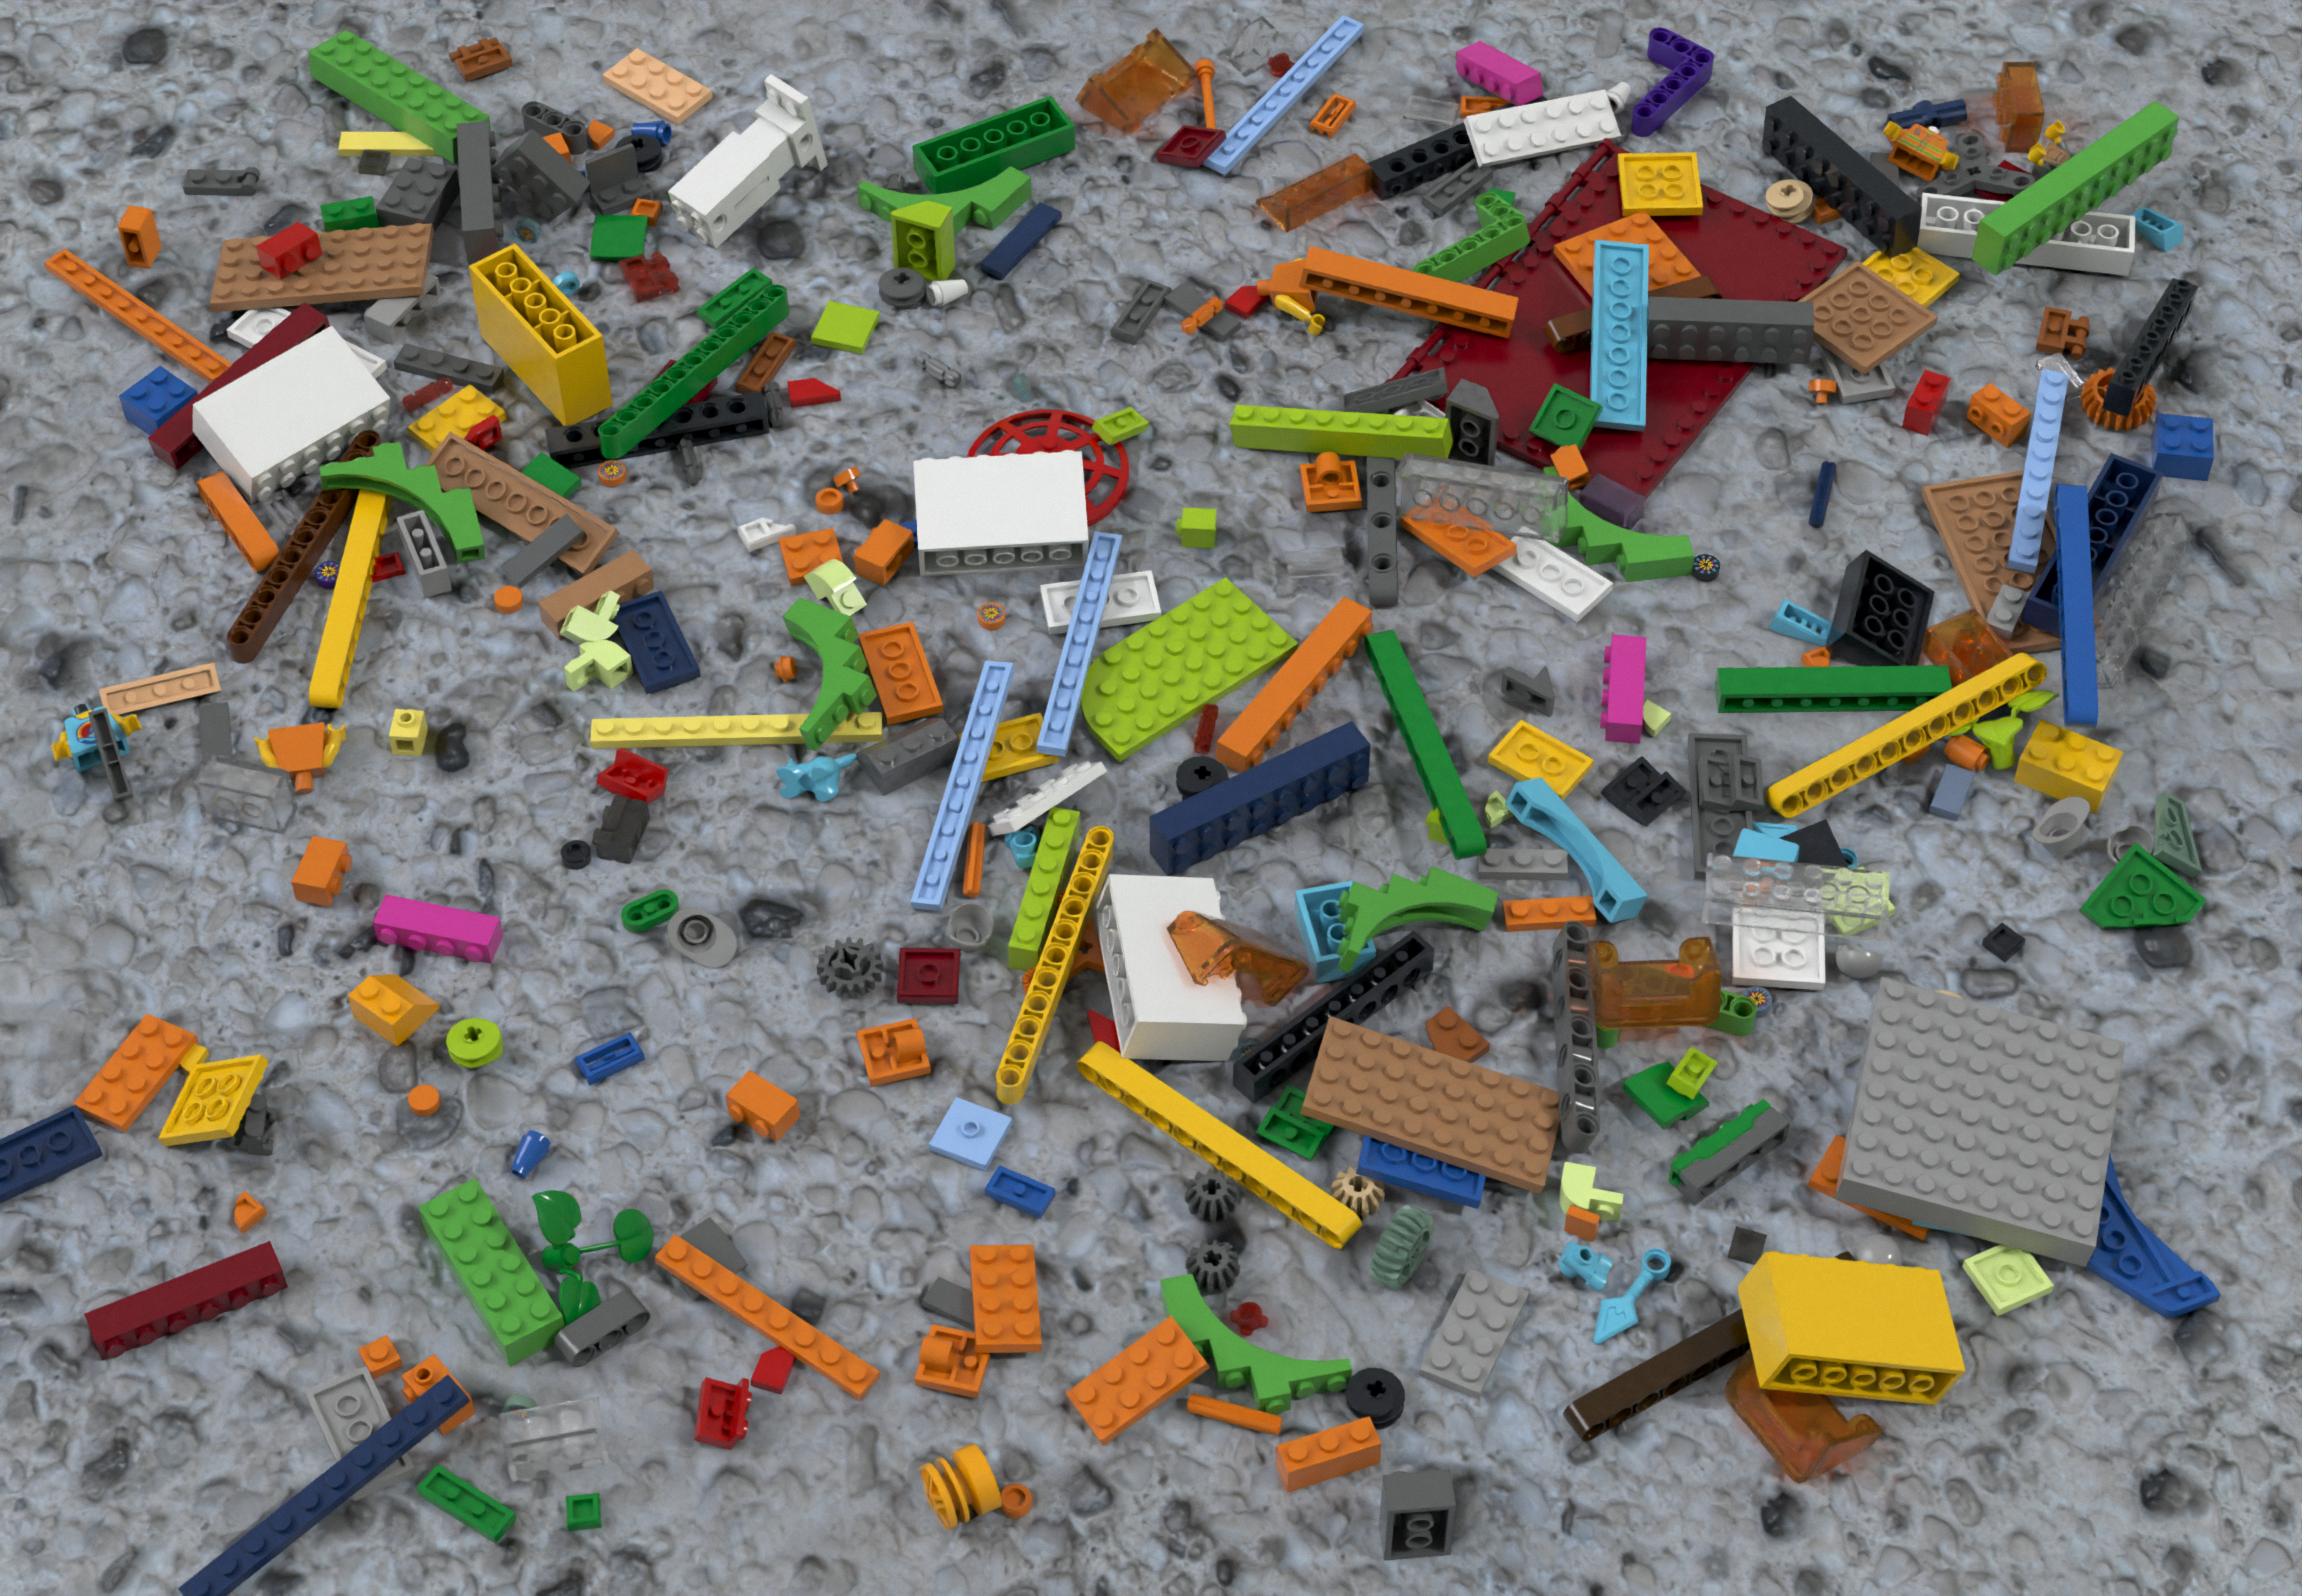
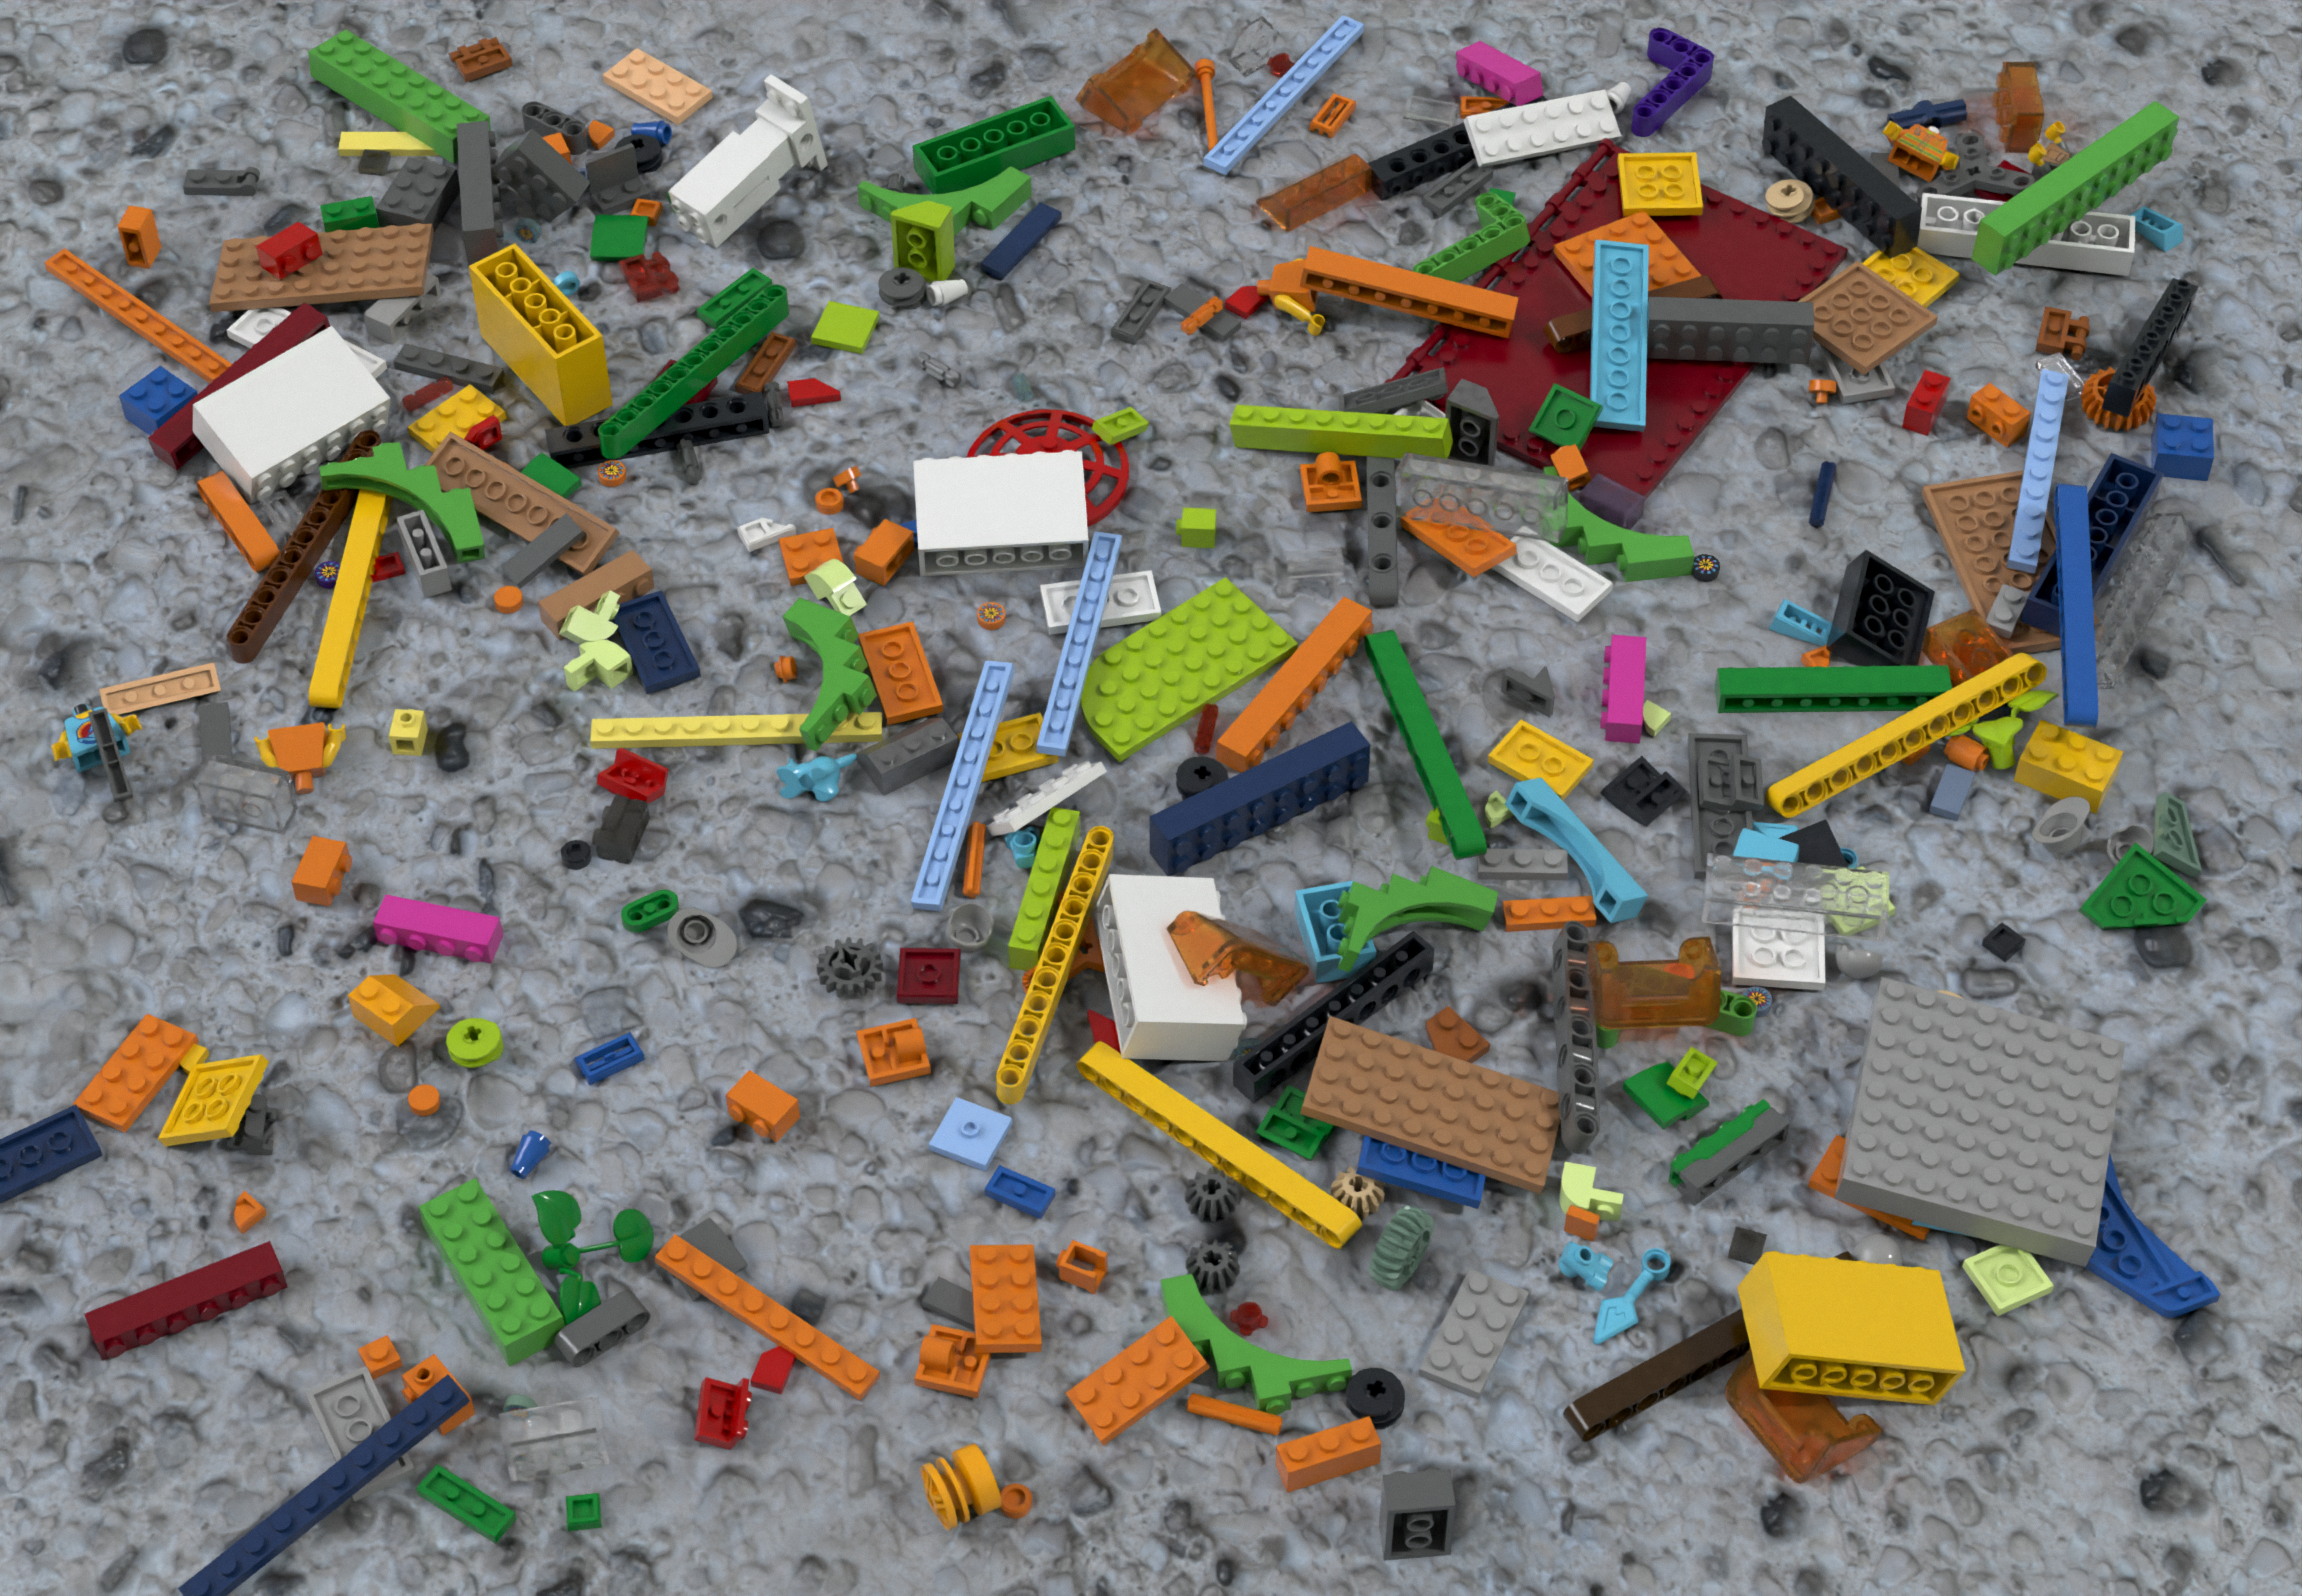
(1082, 1266): none -> orange window
(1191, 146): dark red tile -> none

